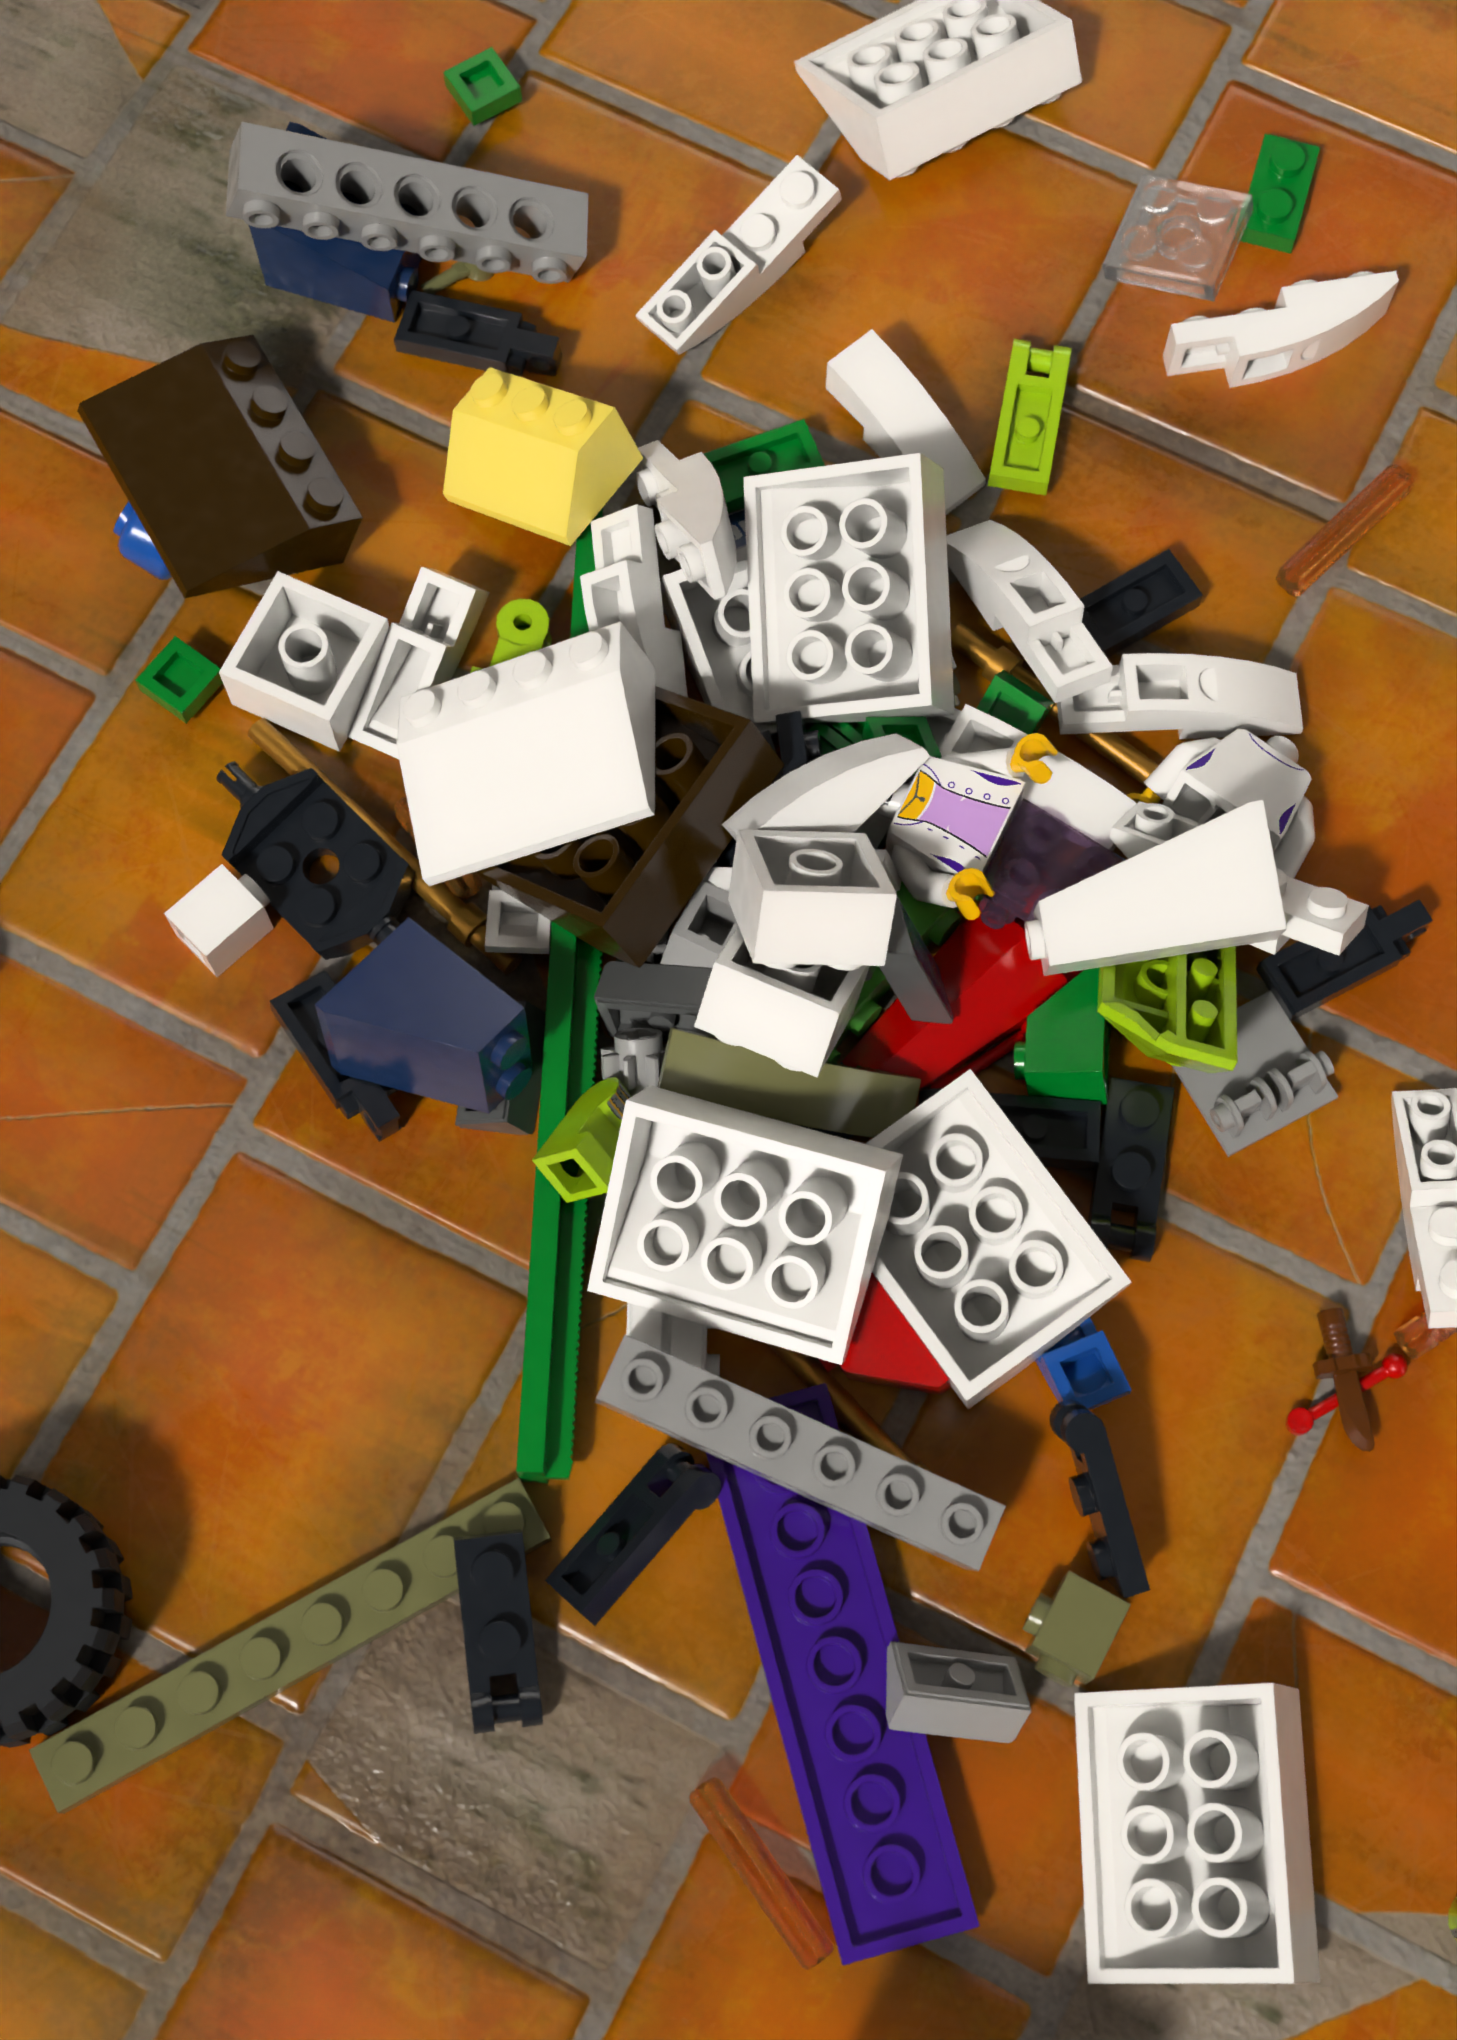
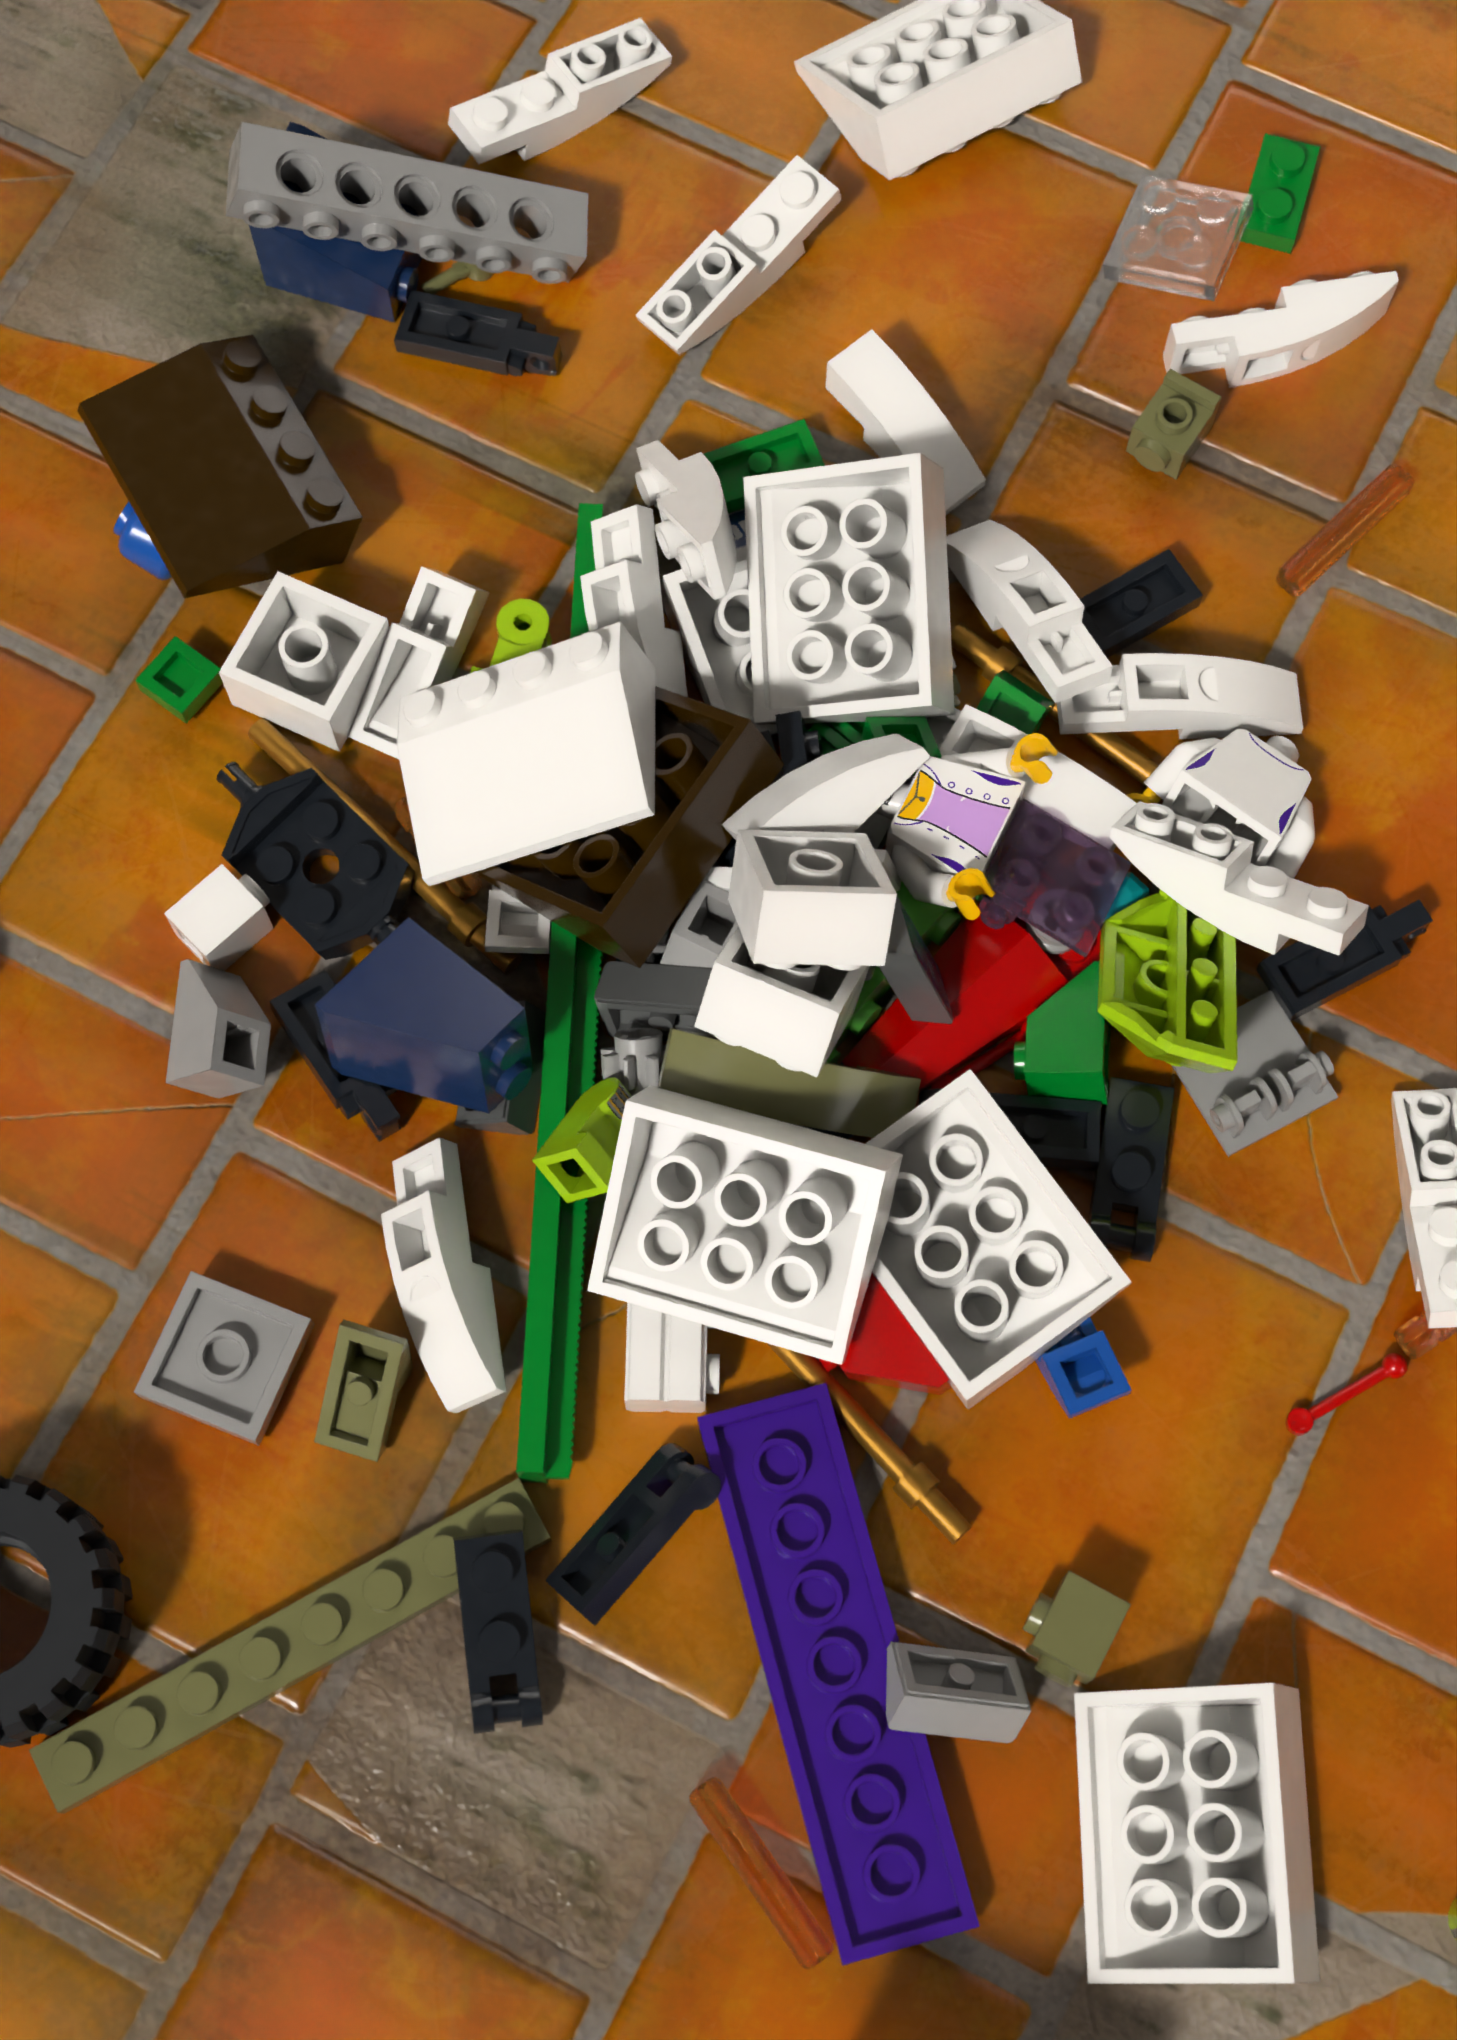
(216, 1033): none -> light grey slope
(224, 1358): none -> light grey plate
(362, 1390): none -> olive slope
(437, 1284): none -> white slope
(482, 86): green plate -> none
(536, 455): light yellow slope -> none
(571, 95): none -> white slope
(800, 1454): light grey brick -> none
(1029, 418): lime plate -> none
(1100, 1495): black plate -> none
(1173, 425): none -> olive brick
(1175, 899): white slope -> none
(1343, 1368): reddish brown piece -> none

